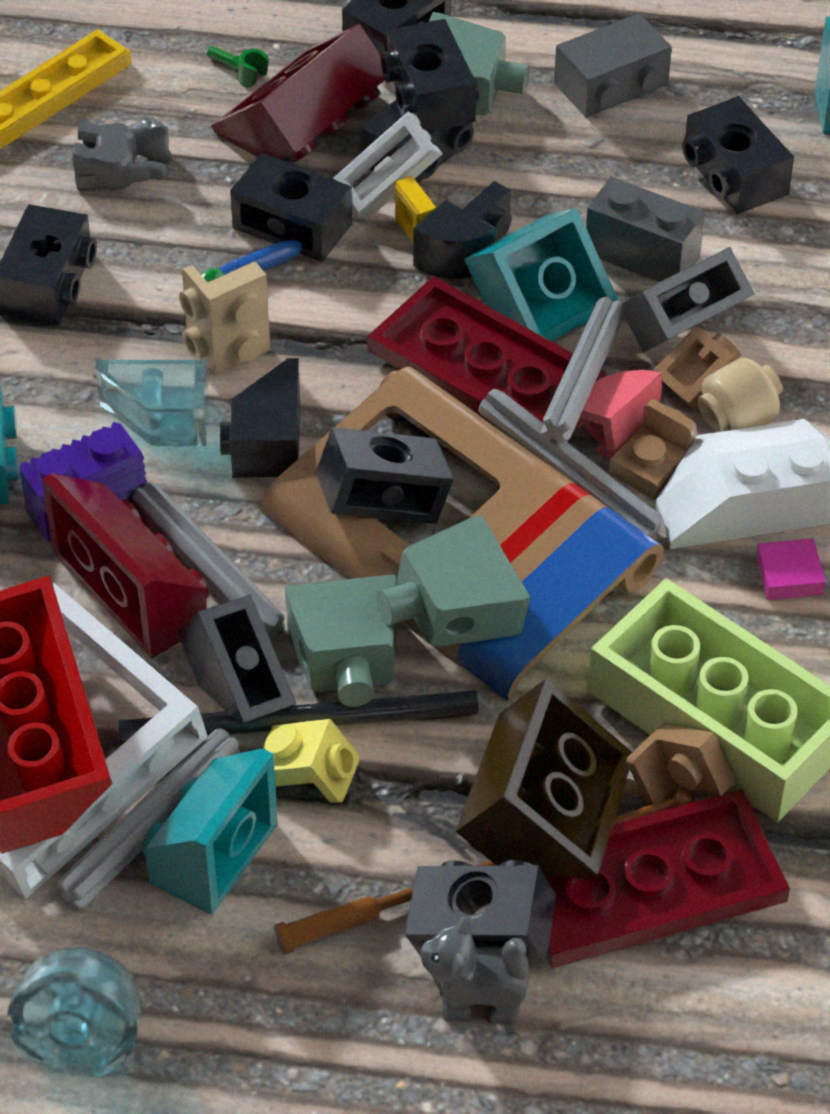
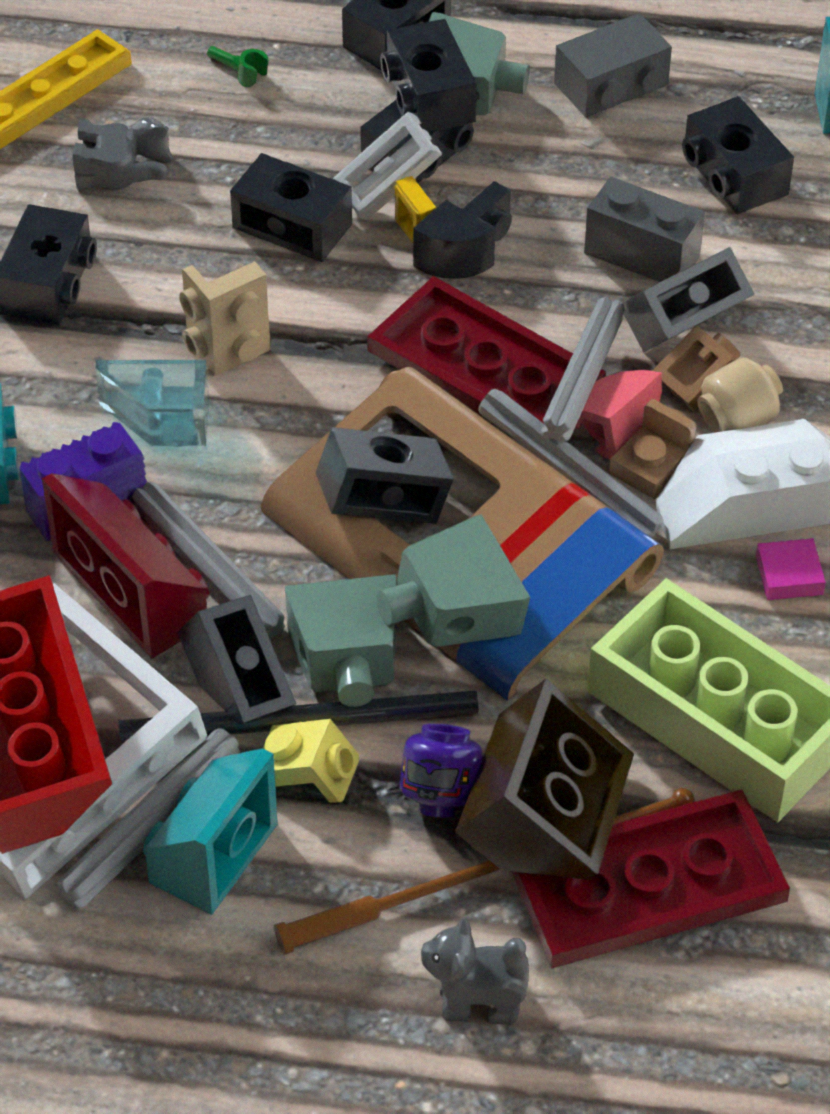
(76, 1010): clear light blue cylinder -> none
(265, 258): blue piece -> none
(265, 424): black slope -> none
(306, 98): dark red slope -> none
(440, 768): none -> dark purple head
(518, 908): black brick -> none
(543, 275): teal slope -> none
(679, 758): medium nougat bracket -> none

